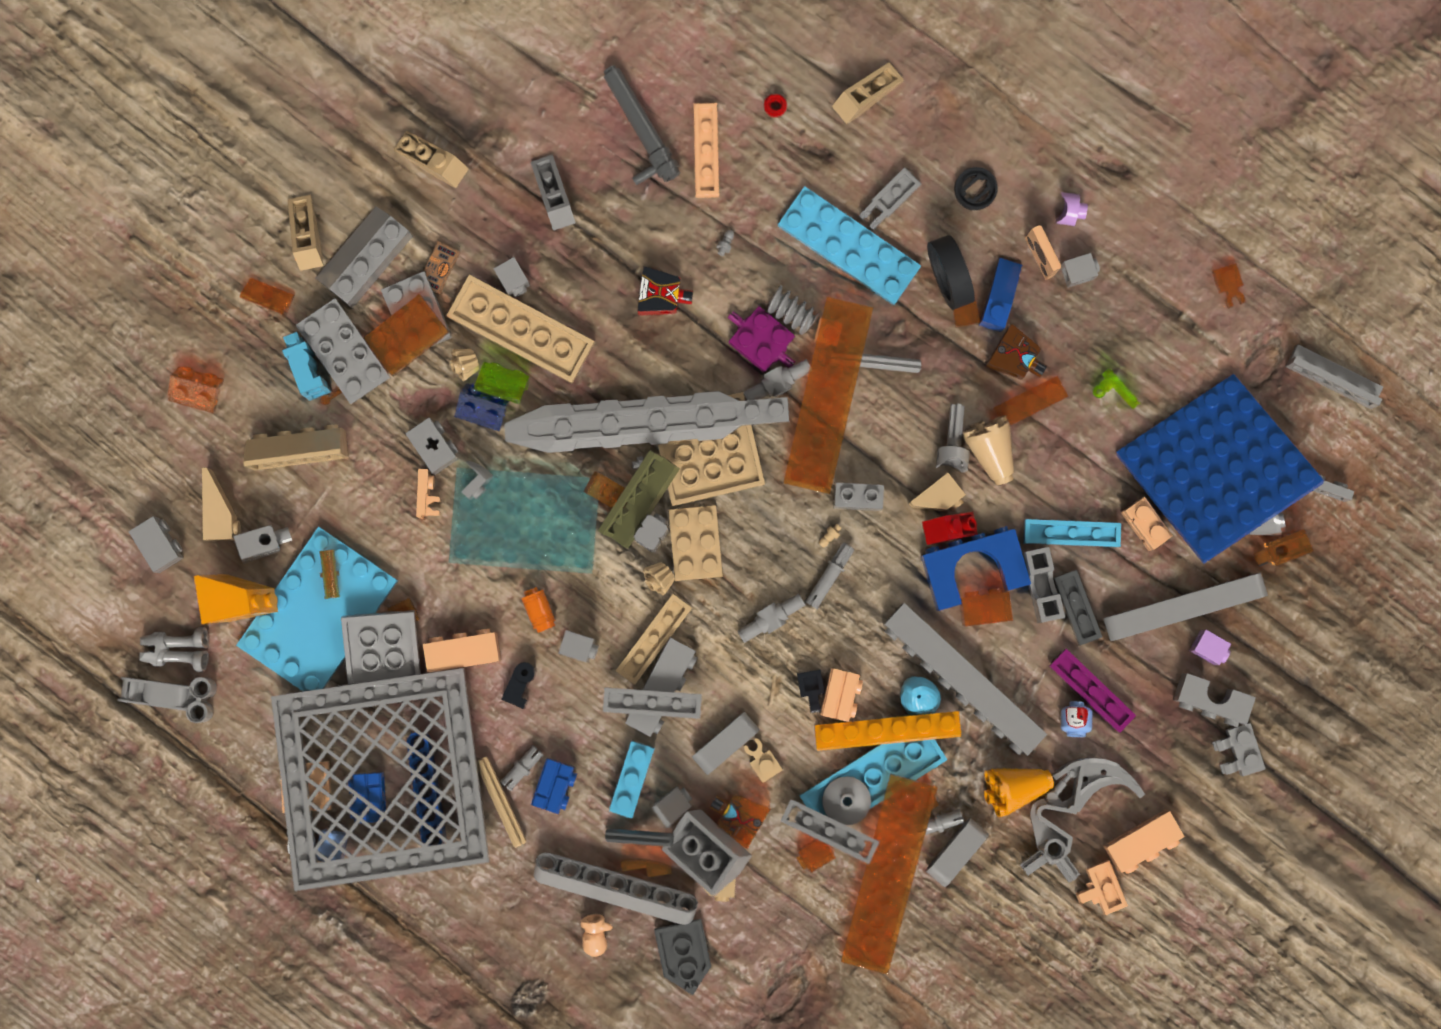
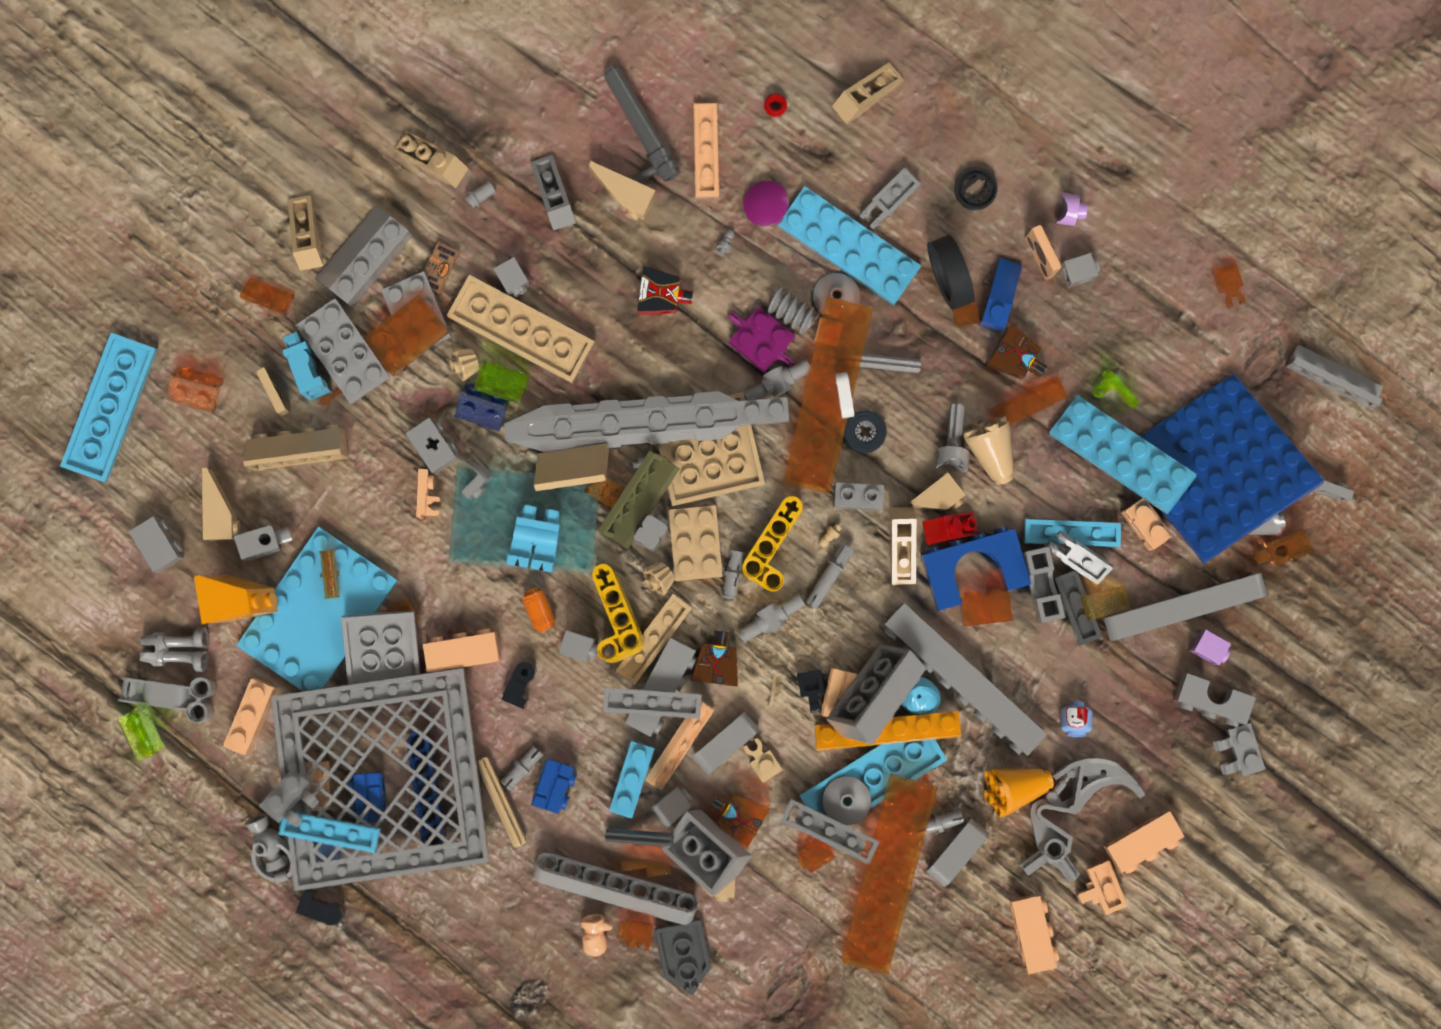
(108, 407): none -> medium azure plate
(141, 733): none -> clear neon green bracket
(250, 717): none -> light nougat brick
(267, 844): none -> light grey piece
(272, 391): none -> tan tile
(286, 795): none -> light grey plate
(320, 910): none -> black leg
(333, 832): none -> medium azure tile
(480, 194): none -> light grey pin
(535, 533): none -> medium azure hips
(571, 467): none -> tan tile
(614, 611): none -> yellow beam
(628, 194): none -> tan slope
(635, 933): none -> clear orange brick
(678, 748): none -> light nougat tile
(717, 662): none -> reddish brown torso
(733, 575): none -> light grey pin
(766, 203): none -> magenta dish
(775, 540): none -> yellow beam
(832, 283): none -> light grey dish
(844, 395): none -> white beam
(876, 693): none -> light grey brick
(877, 433): none -> black bush
(903, 545): none -> tan slope
(1033, 933): none -> light nougat brick
(1081, 558): none -> hinge
(1092, 690): magenta plate -> none
(1105, 603): none -> clear yellow tile
(1122, 454): none -> medium azure plate

